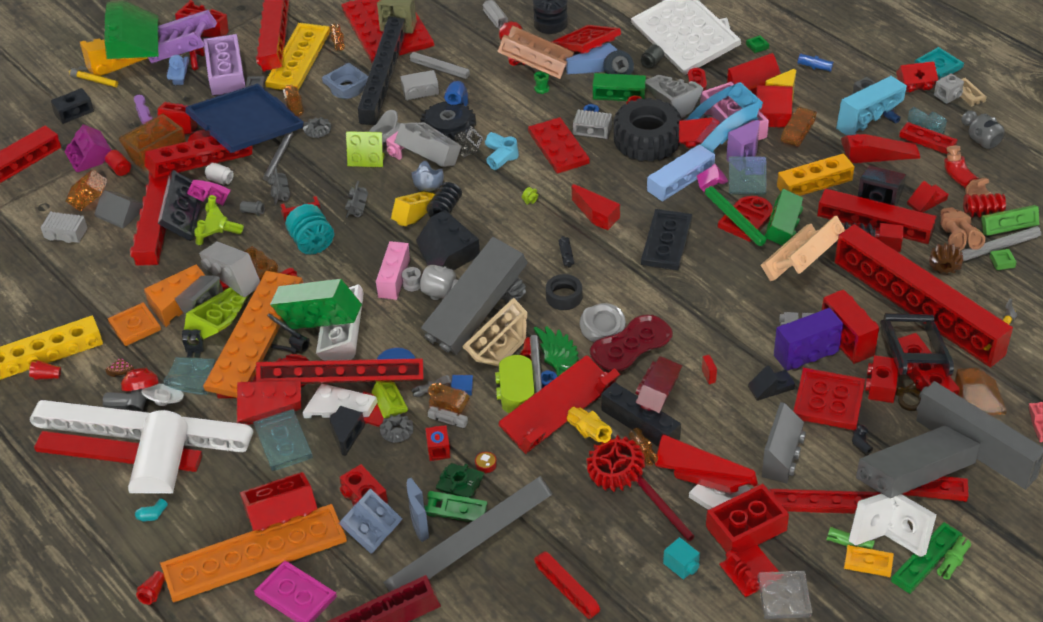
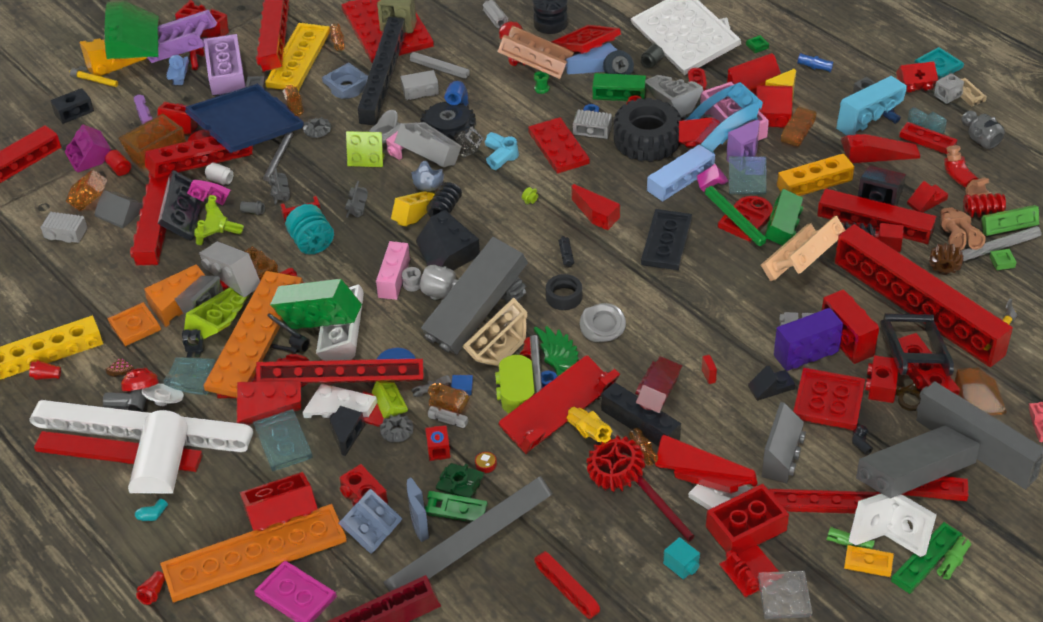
(622, 349): dark red plate -> none

